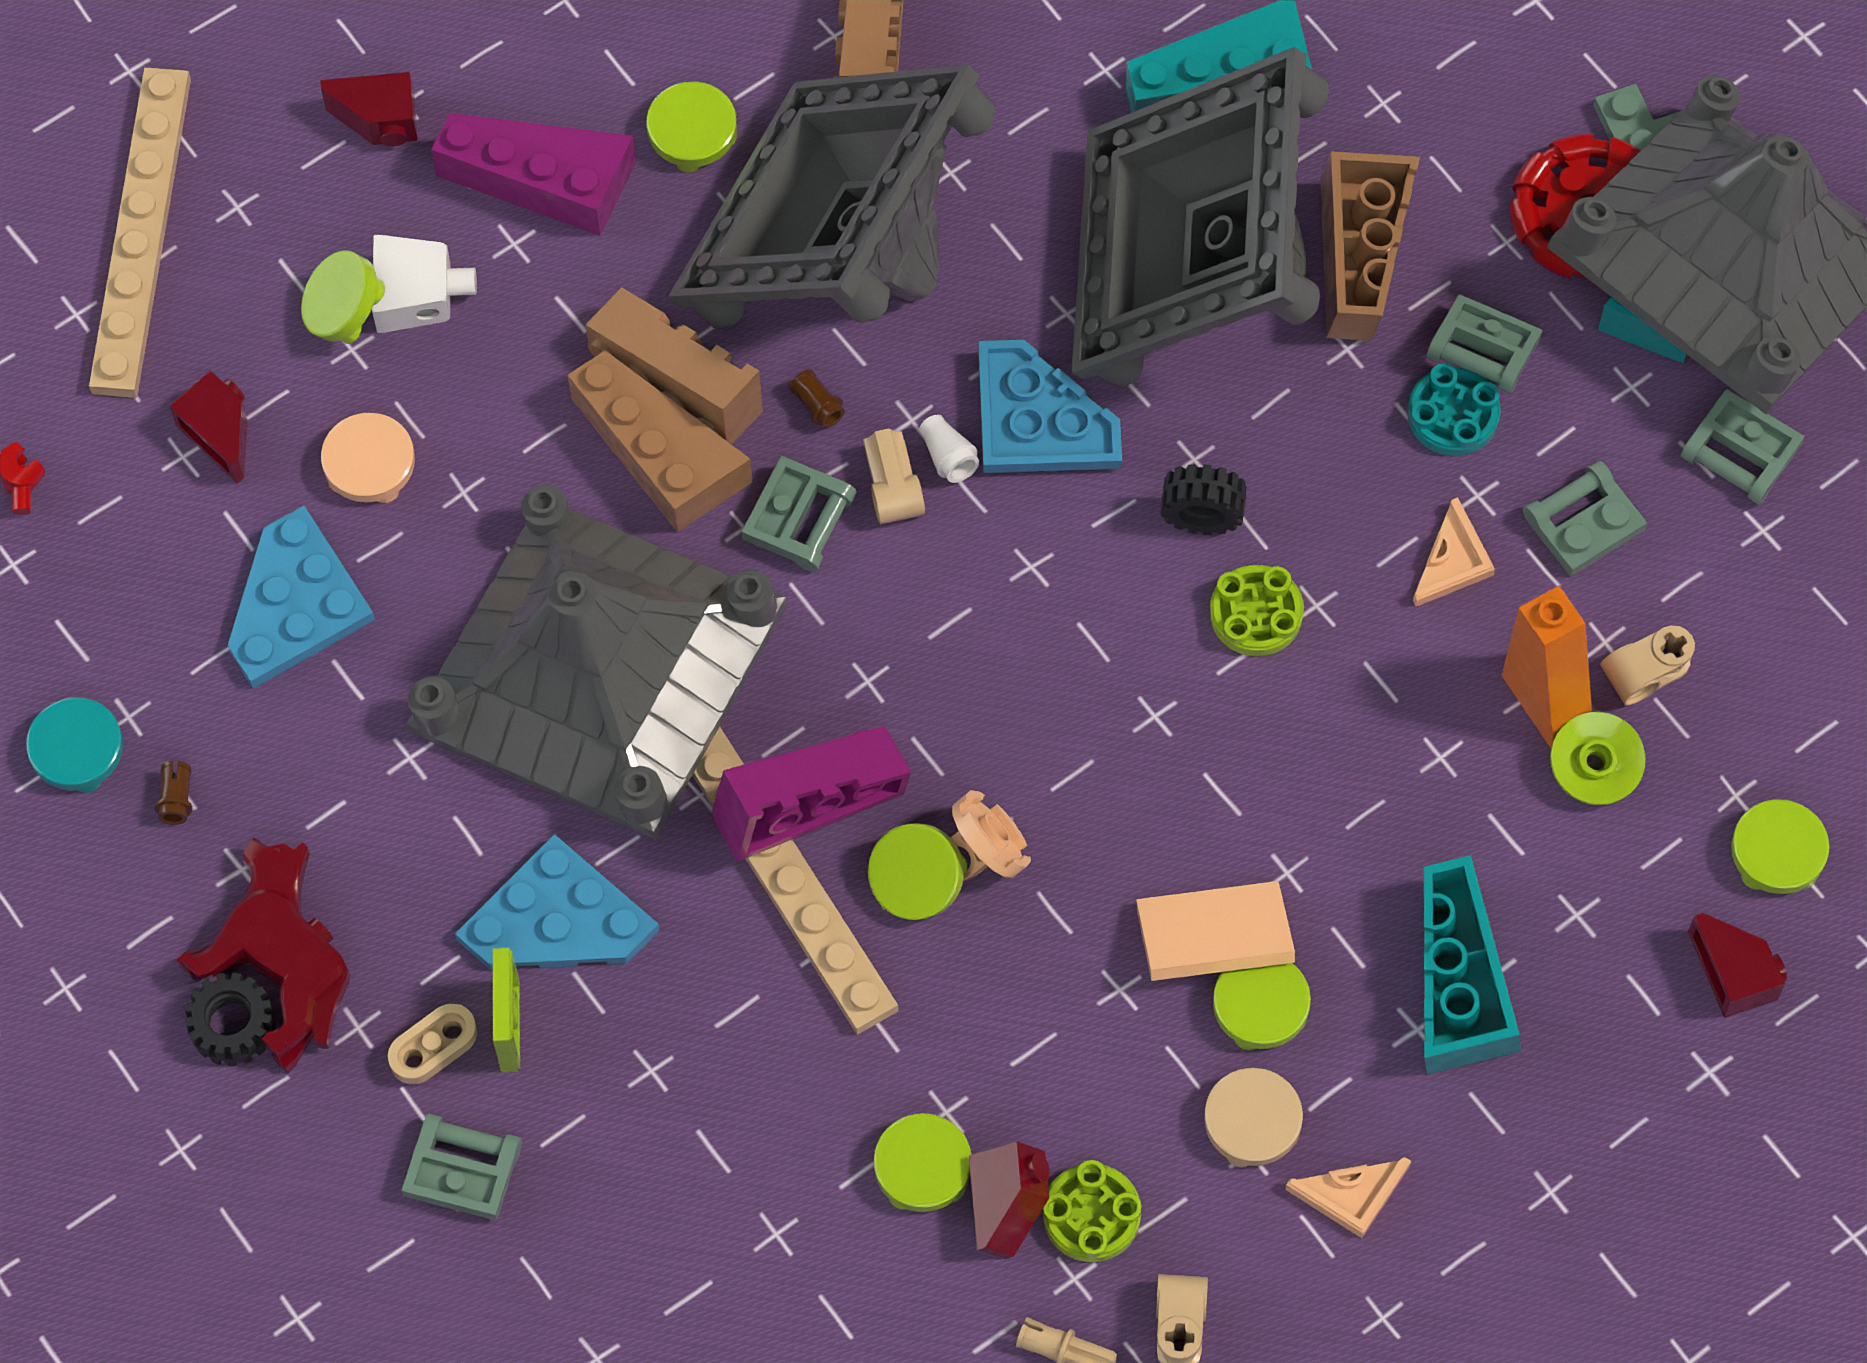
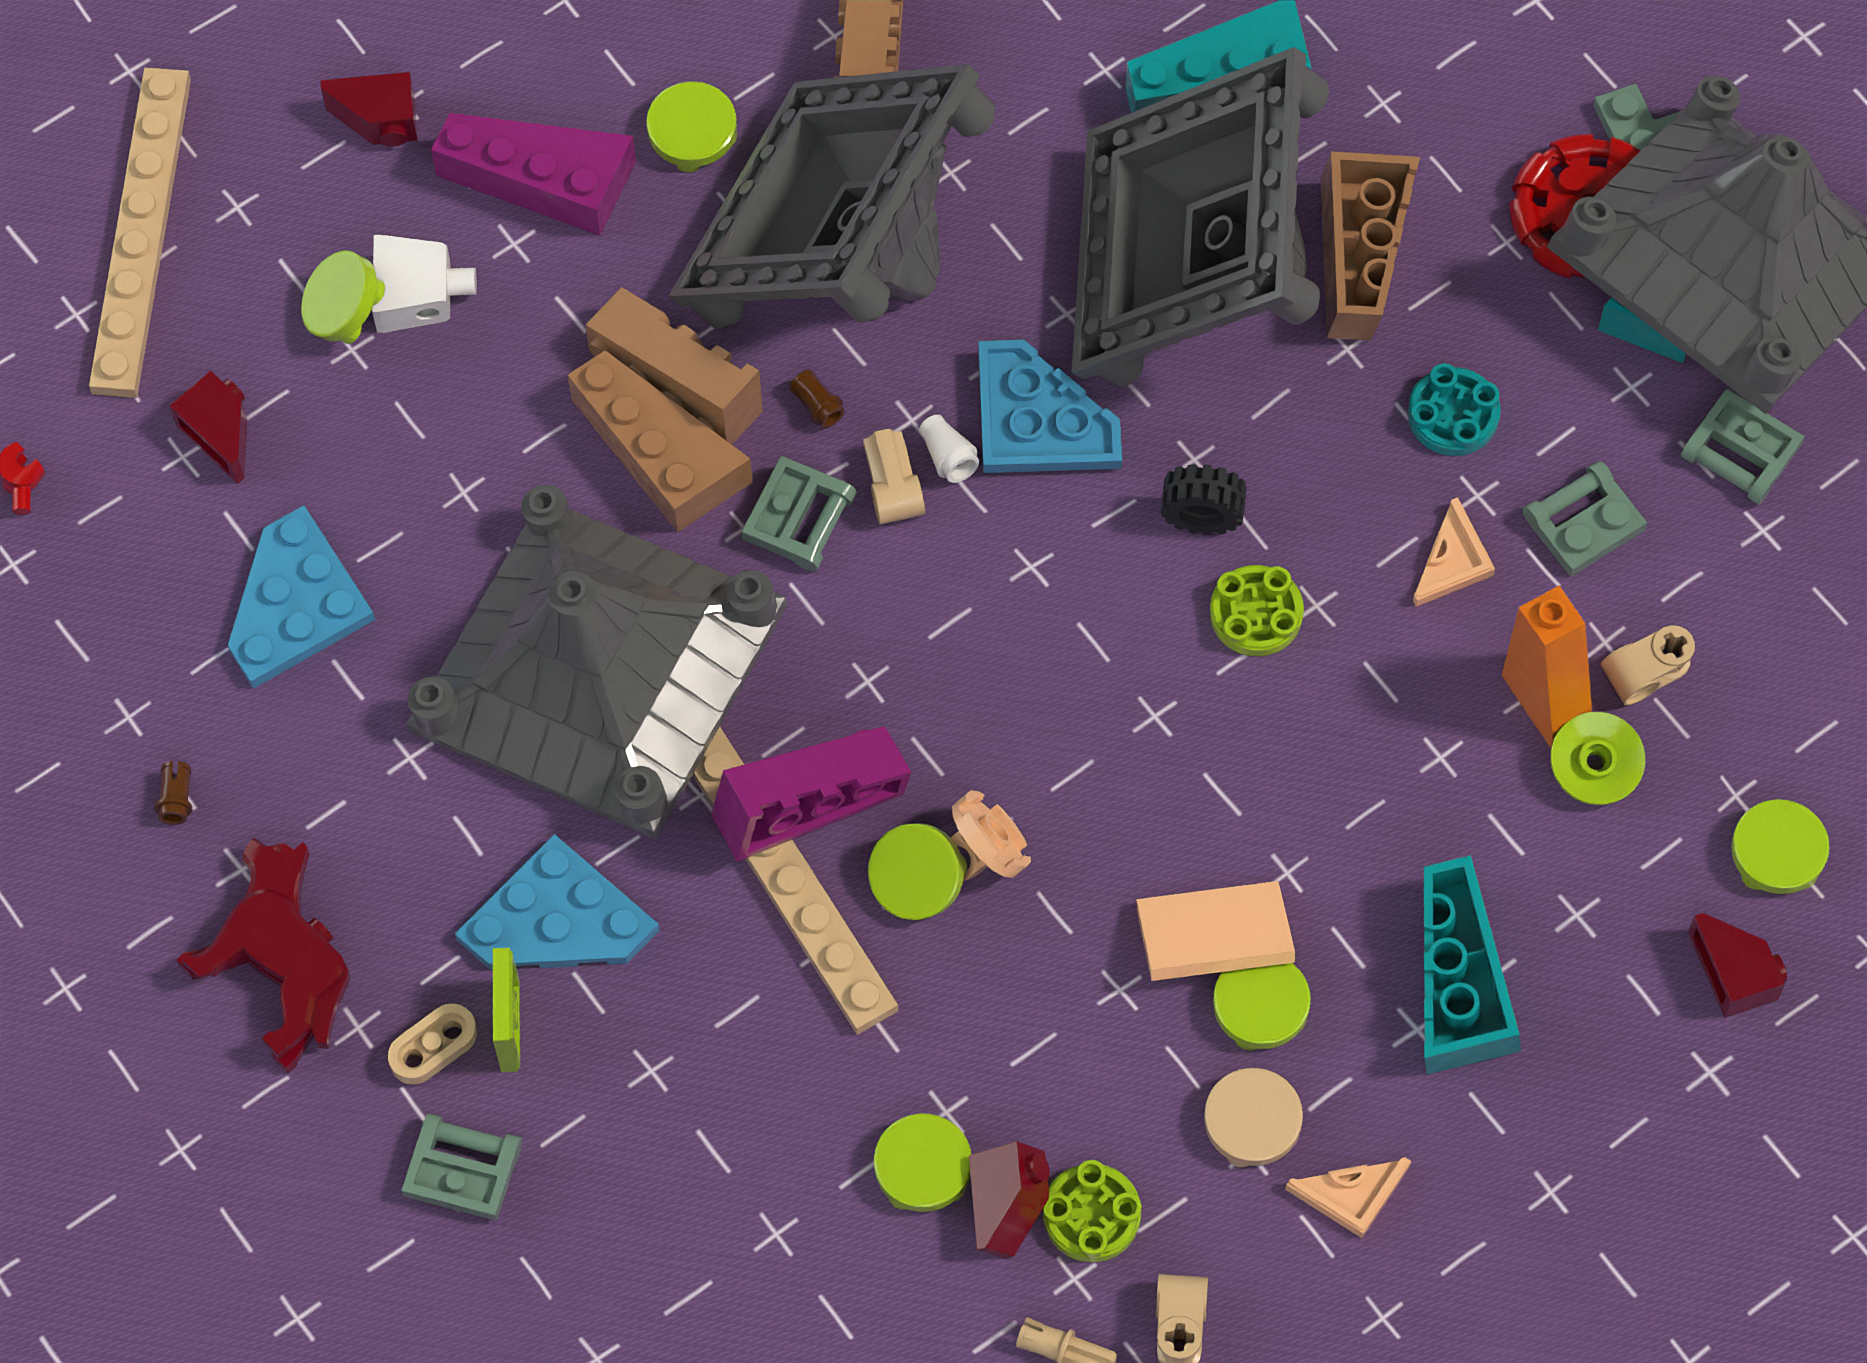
(74, 744): teal tile -> none
(224, 992): black tyre -> none
(368, 458): light nougat tile -> none
(1488, 333): sand green plate -> none

